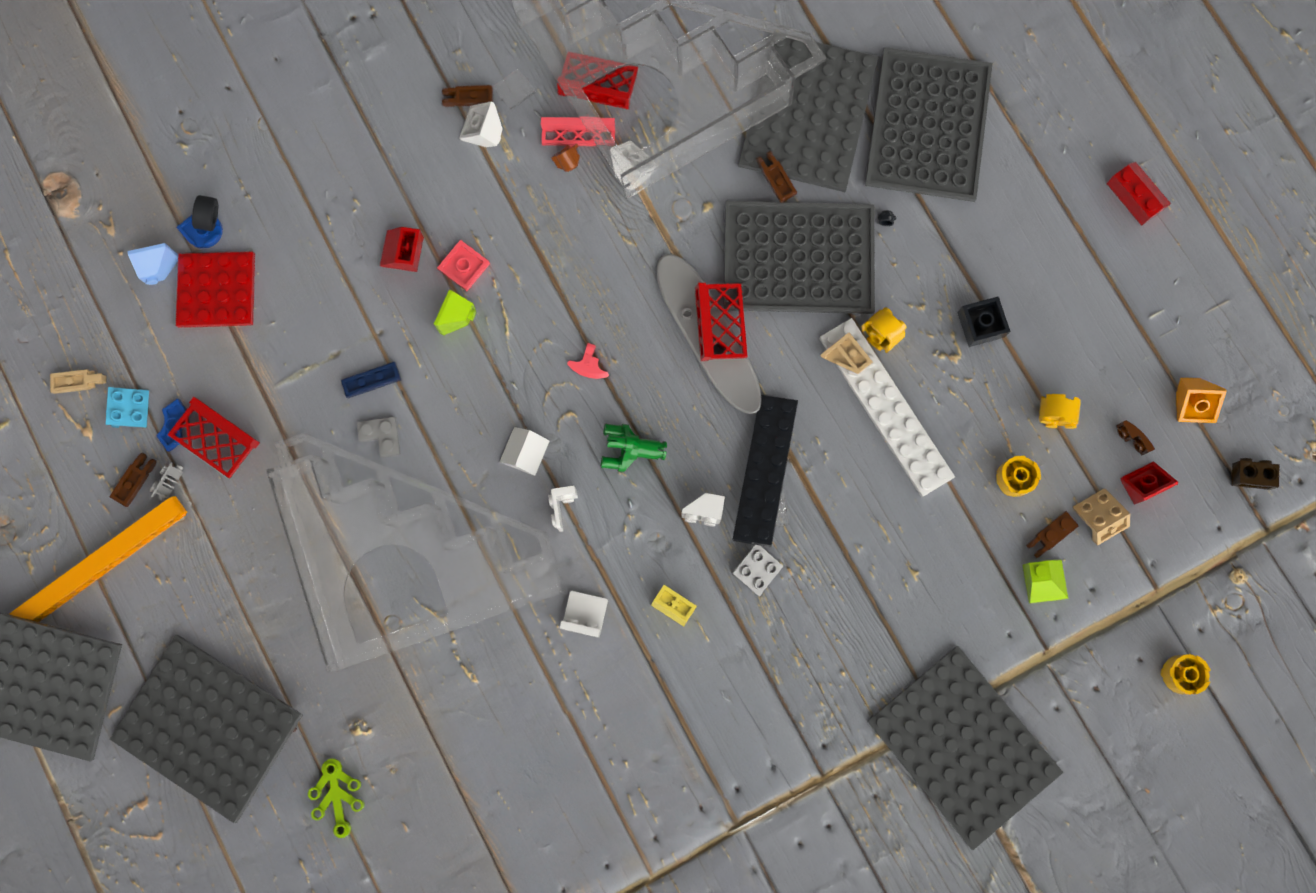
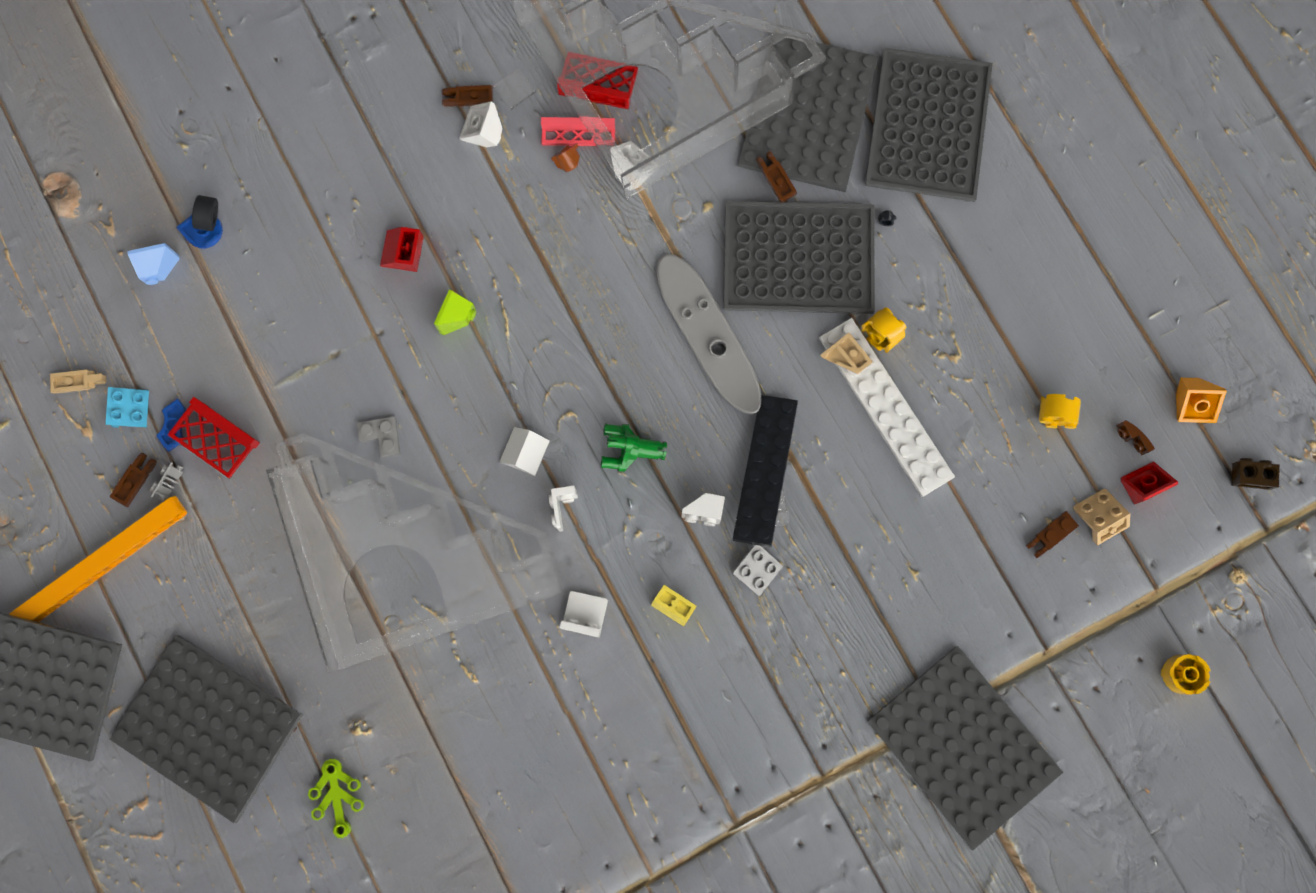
(215, 289): red plate -> none
(371, 380): dark blue tile -> none
(463, 265): coral tile -> none
(588, 365): coral piece -> none
(704, 321): red fence -> none
(983, 321): black brick -> none
(1021, 466): yellow brick -> none
(1045, 581): lime slope -> none
(1138, 193): red slope -> none

